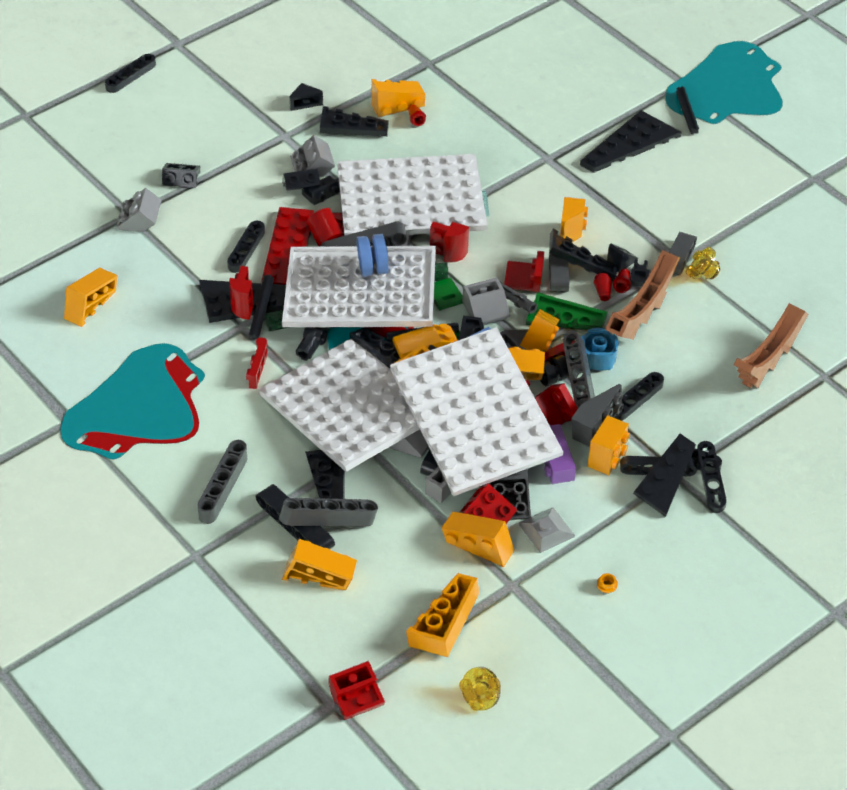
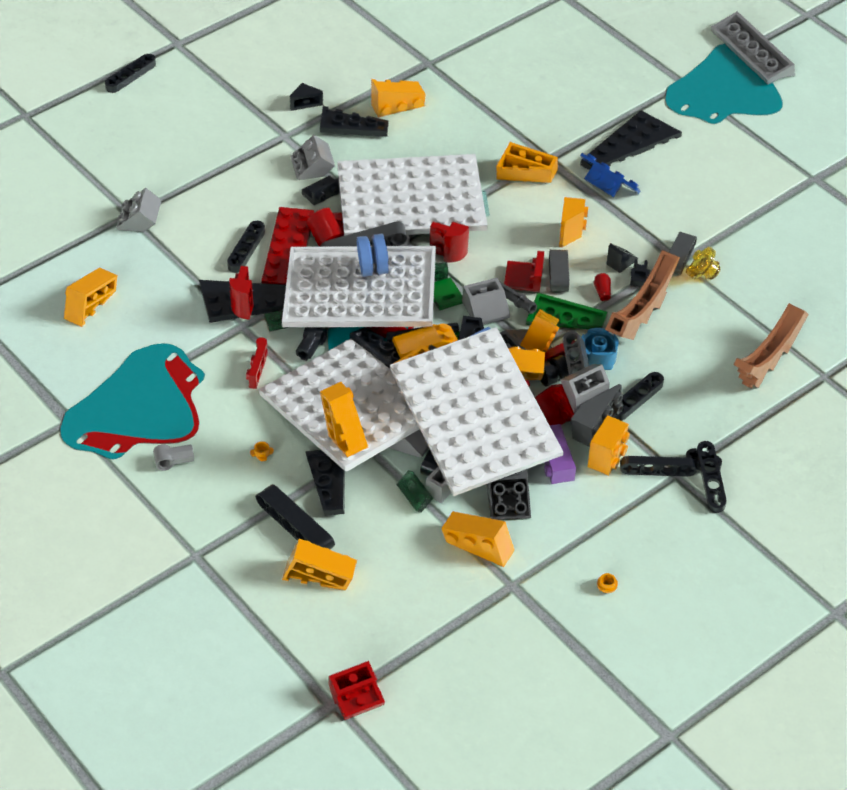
(166, 457): none -> light grey piece
(180, 175): black bracket -> none
(222, 481): dark grey beam -> none
(261, 307): black axle -> none
(261, 451): none -> light orange plate
(301, 179): black bracket -> none
(328, 512): dark grey beam -> none
(342, 419): none -> light orange wedge
(414, 491): none -> clear green plate
(416, 115): red cone -> none
(443, 621): light orange wedge -> none
(480, 688): clear yellow plate -> none
(489, 504): red bracket -> none
(526, 164): none -> light orange wedge
(546, 530): light grey slope -> none
(580, 256): black wing -> none
(585, 385): none -> light grey slope
(605, 179): none -> blue bracket
(622, 282): red cone -> none
(664, 478): black wing -> none
(687, 110): black axle -> none
(753, 48): none -> light grey arch

